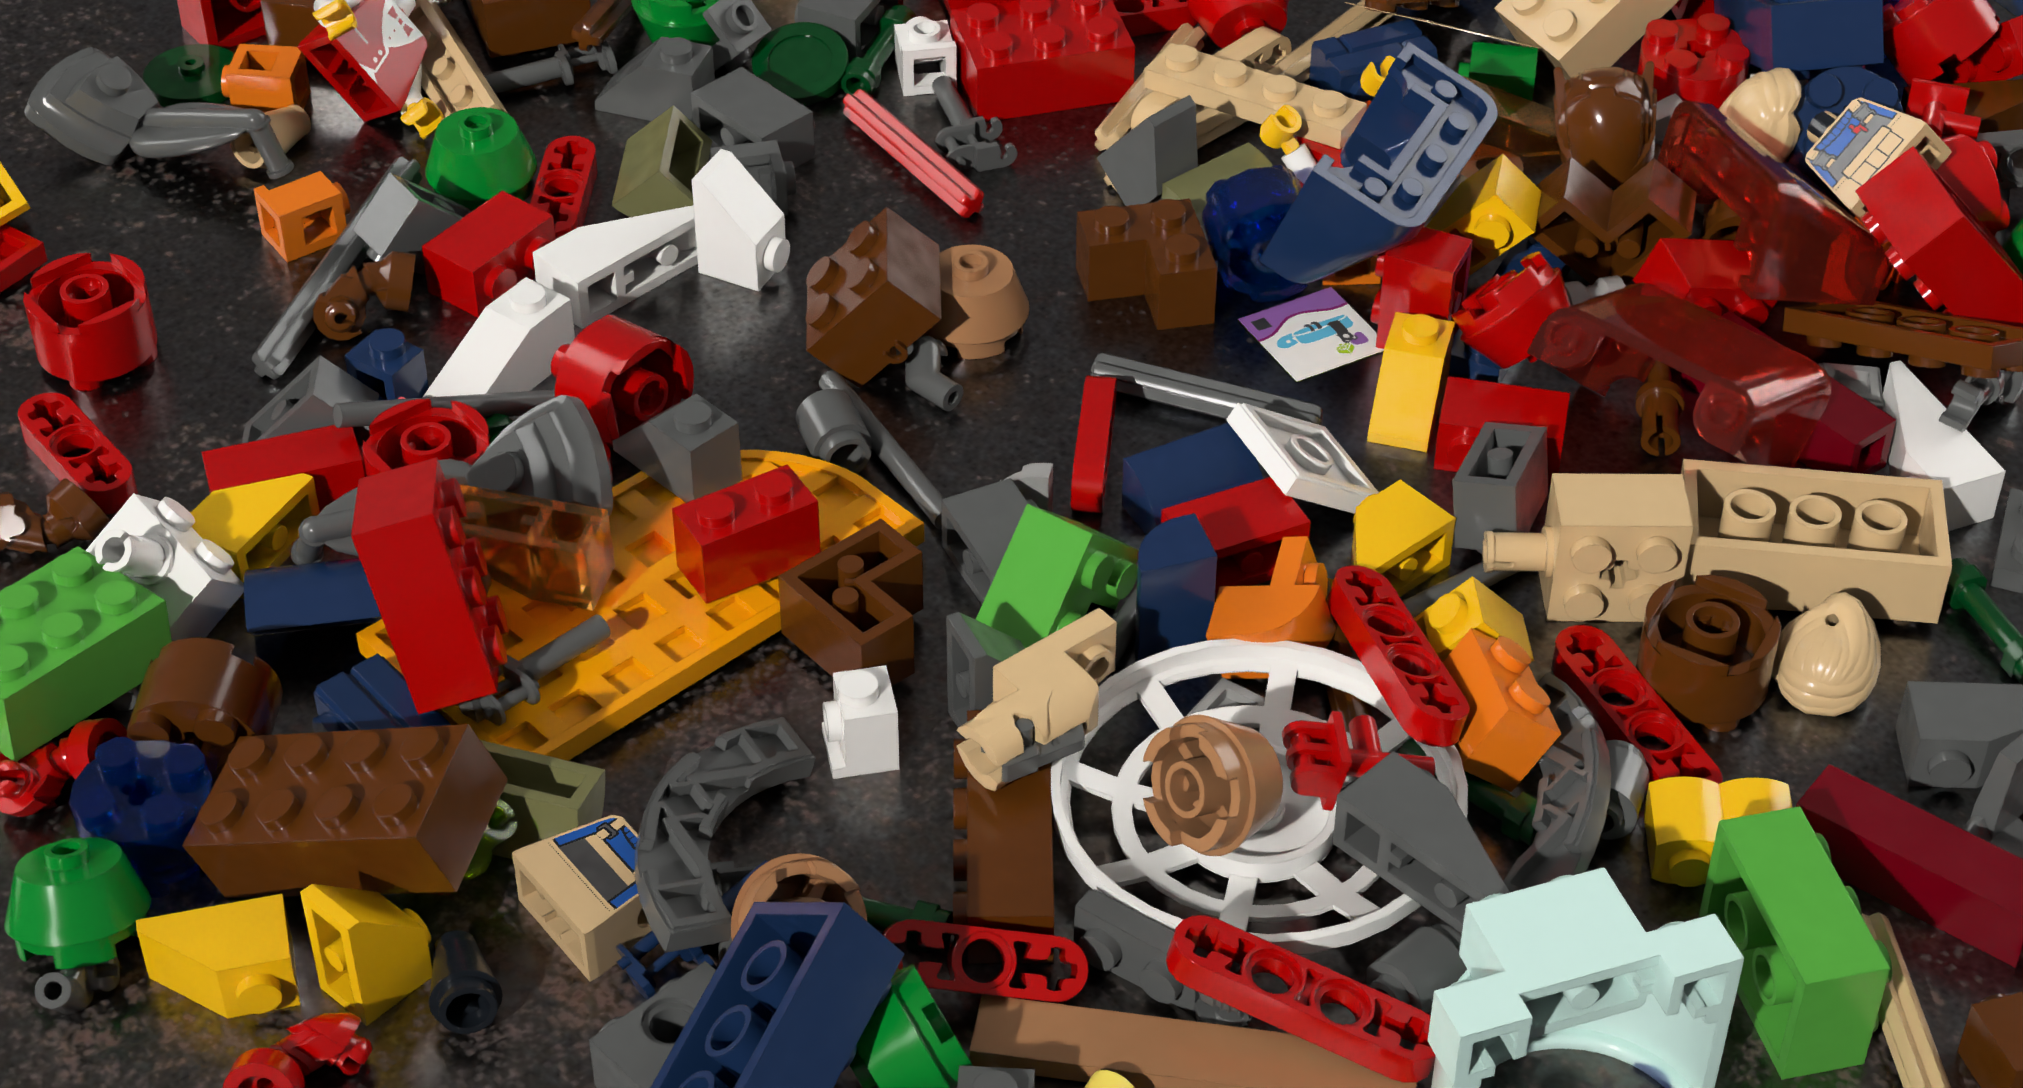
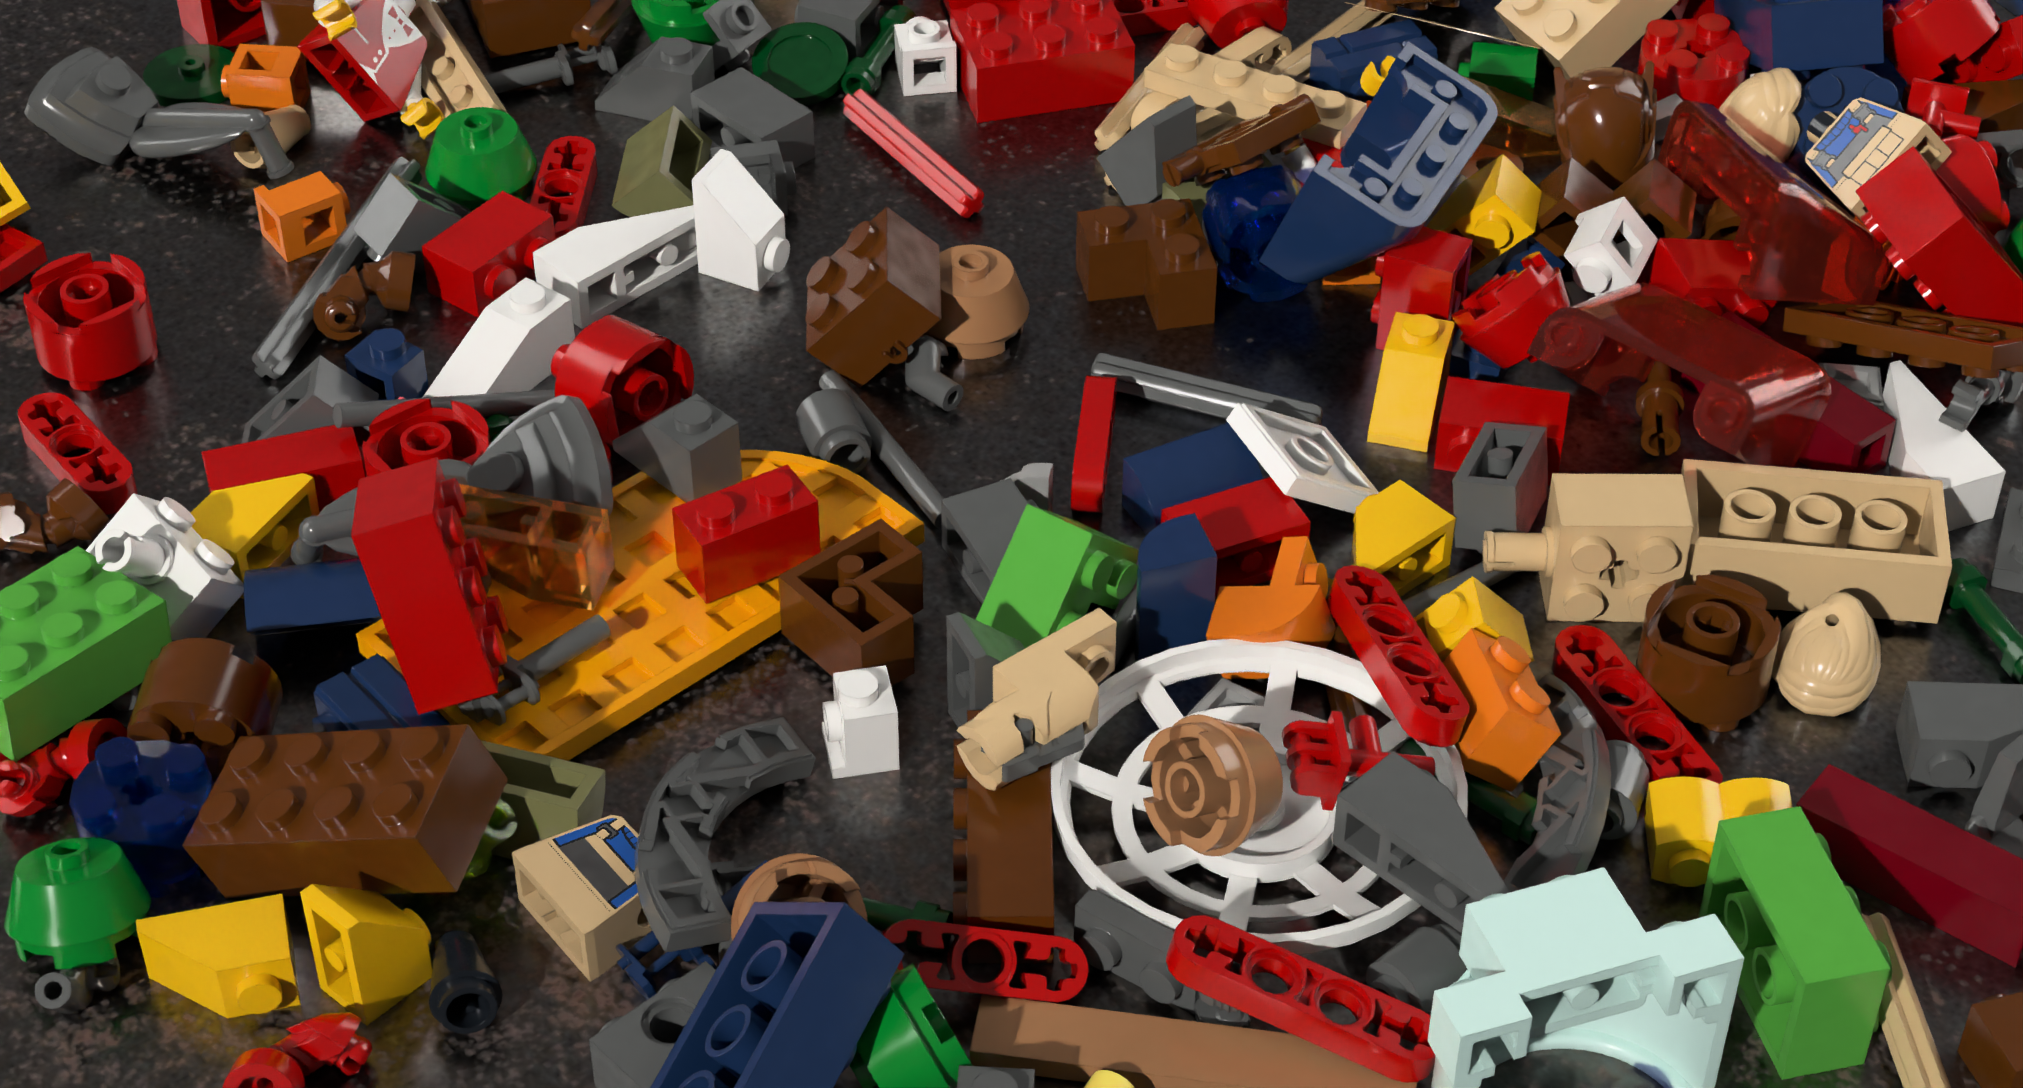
(969, 135): dark grey piece -> none
(1243, 144): none -> reddish brown plate
(1313, 334): sticker -> none
(1597, 259): none -> white brick

